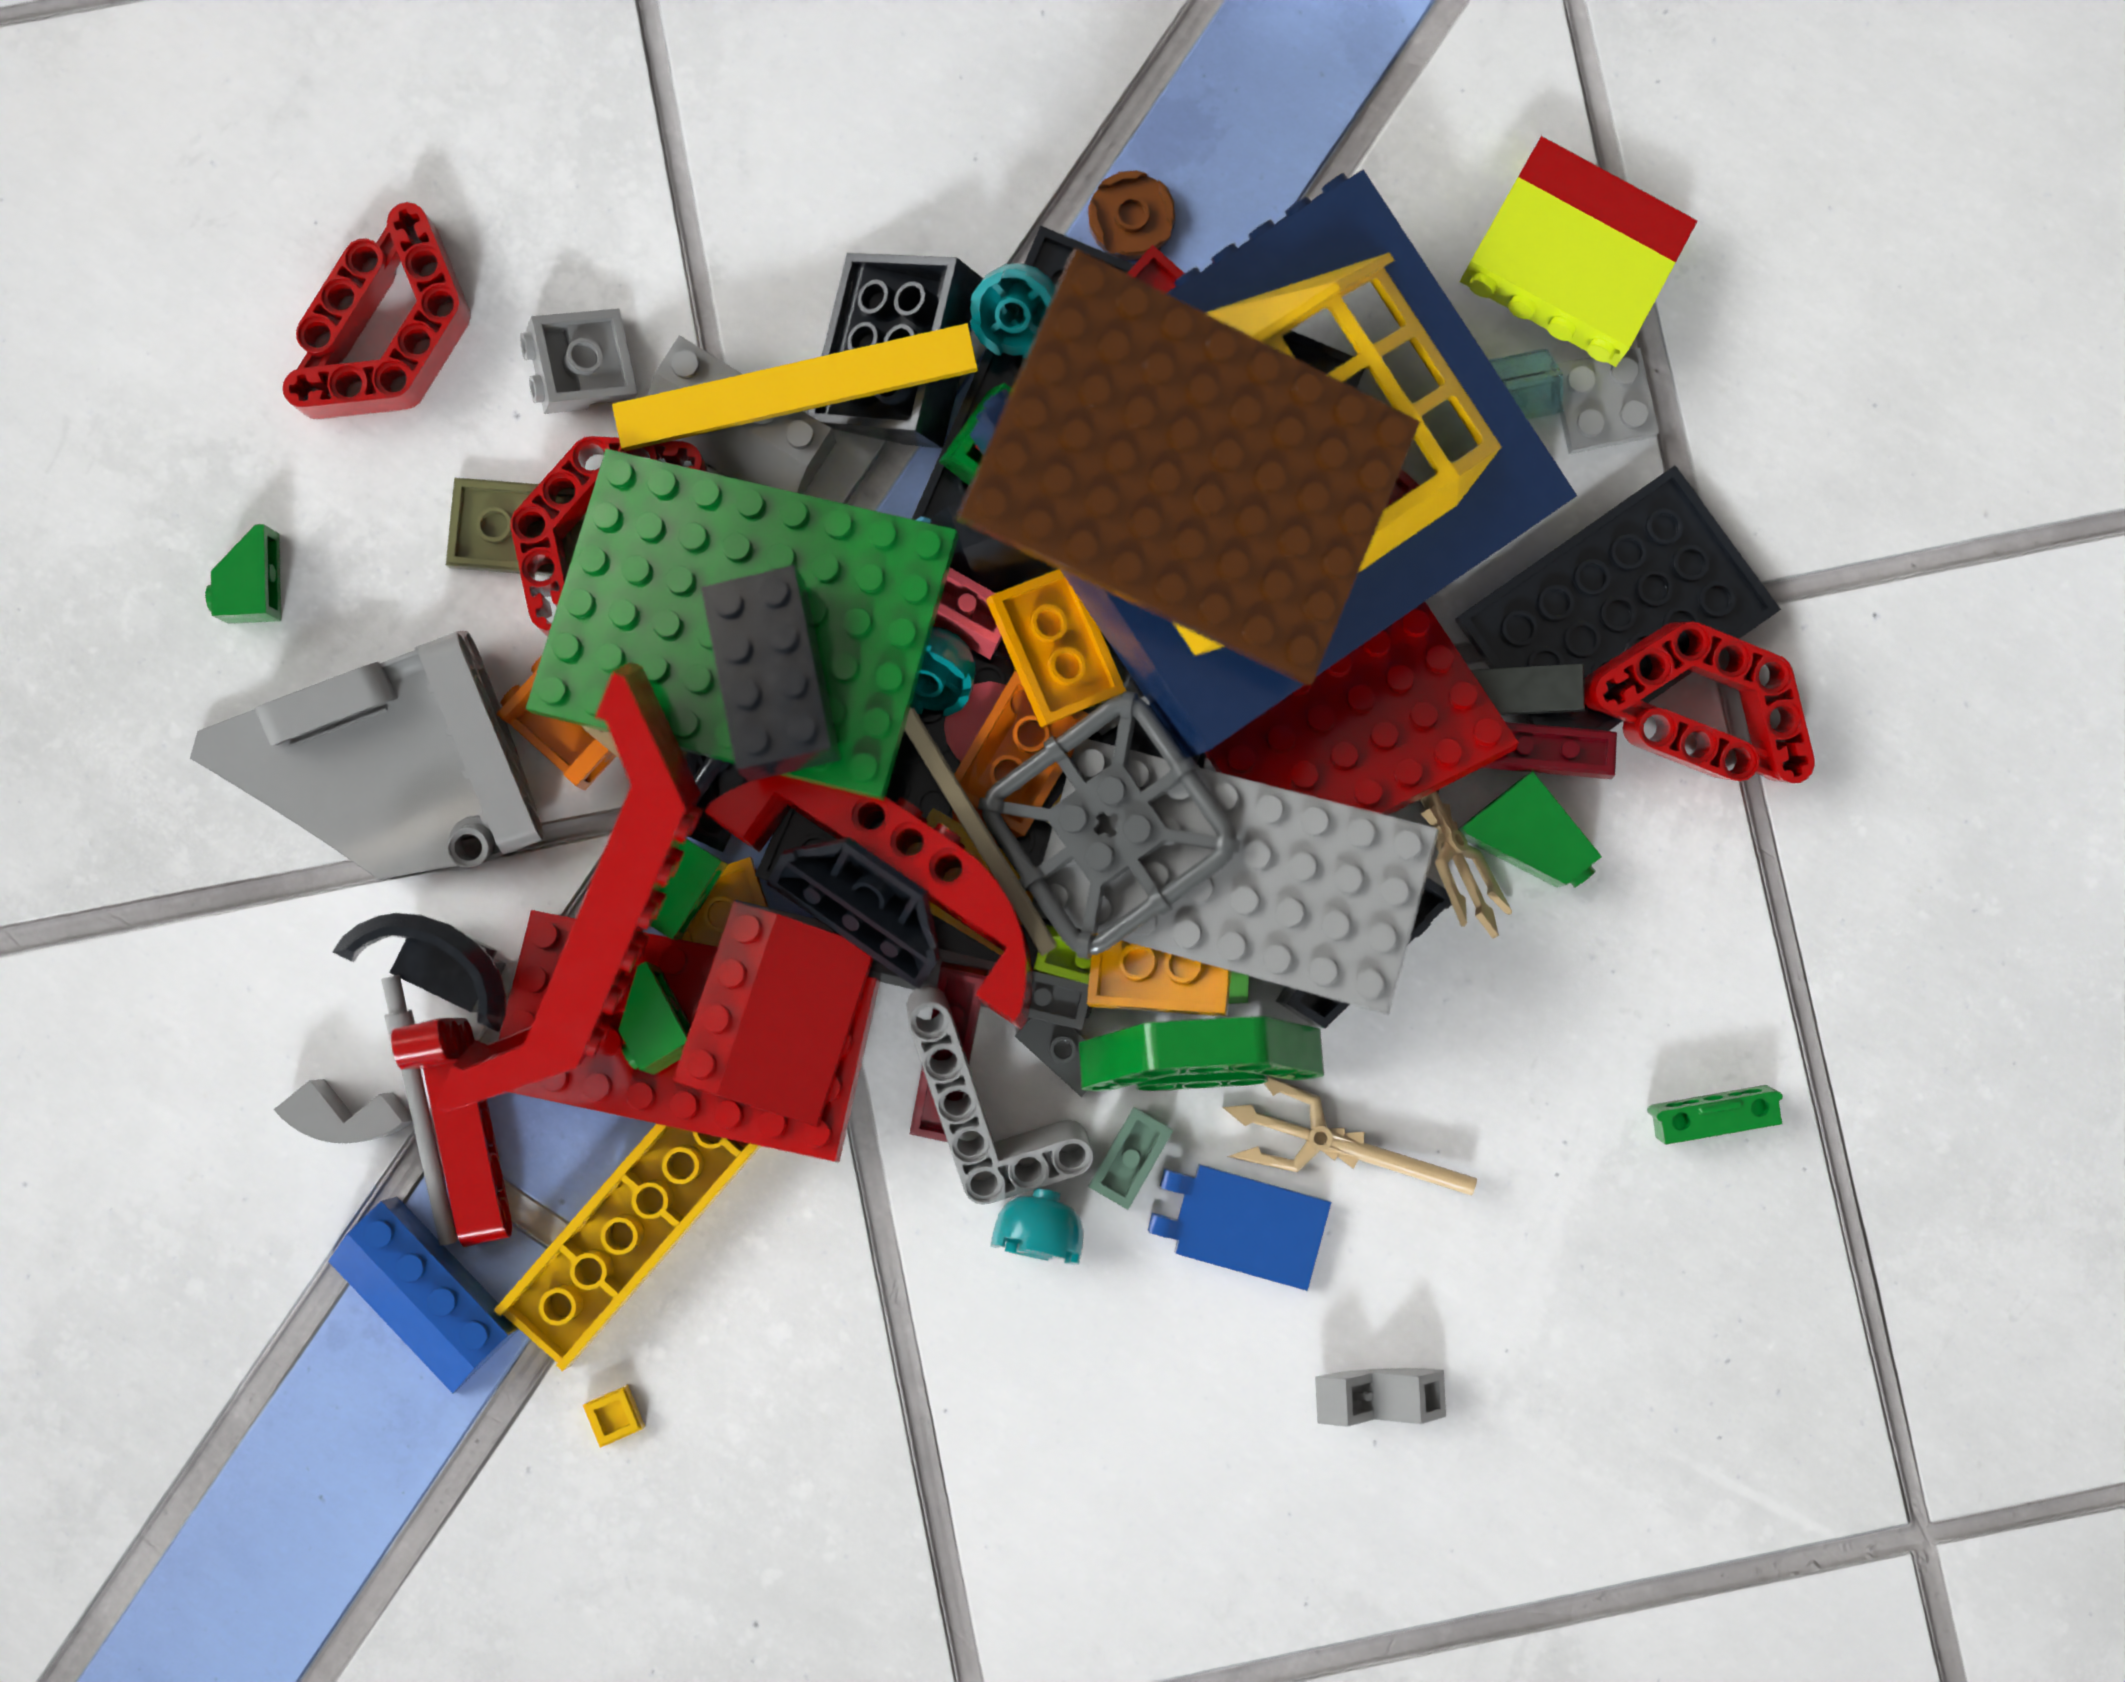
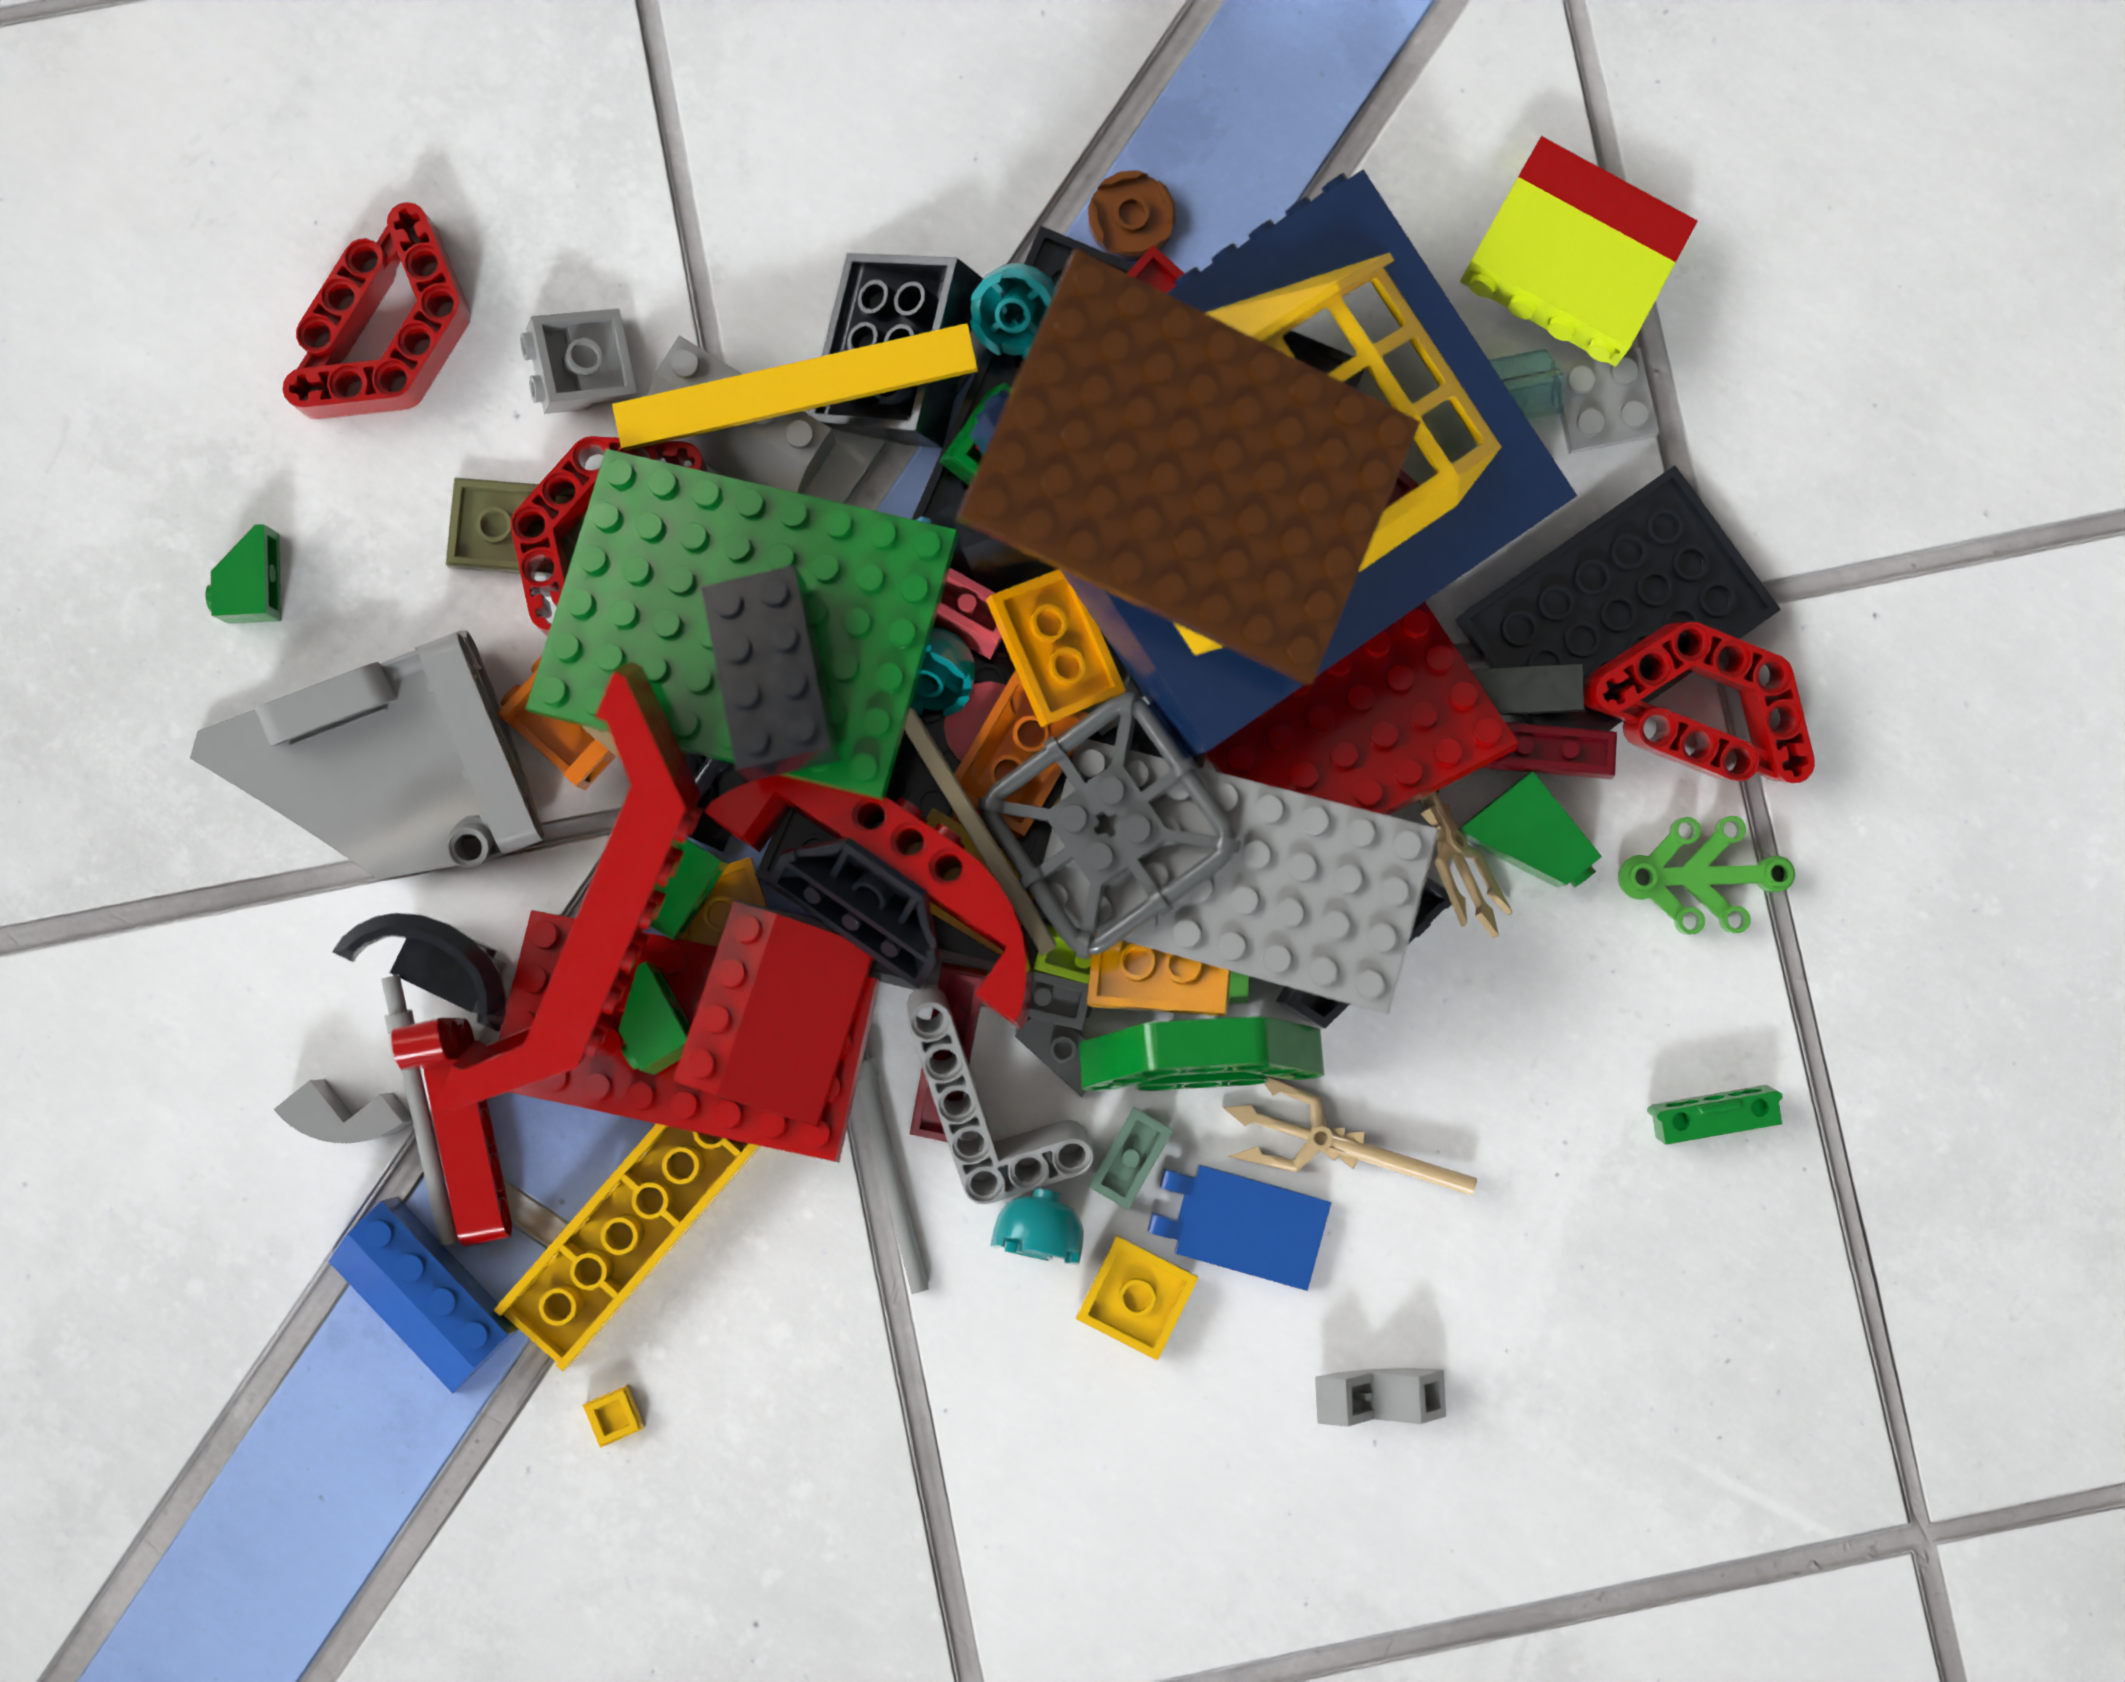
(890, 1175): none -> light grey bar
(1136, 1297): none -> yellow plate
(1698, 876): none -> bright green plant

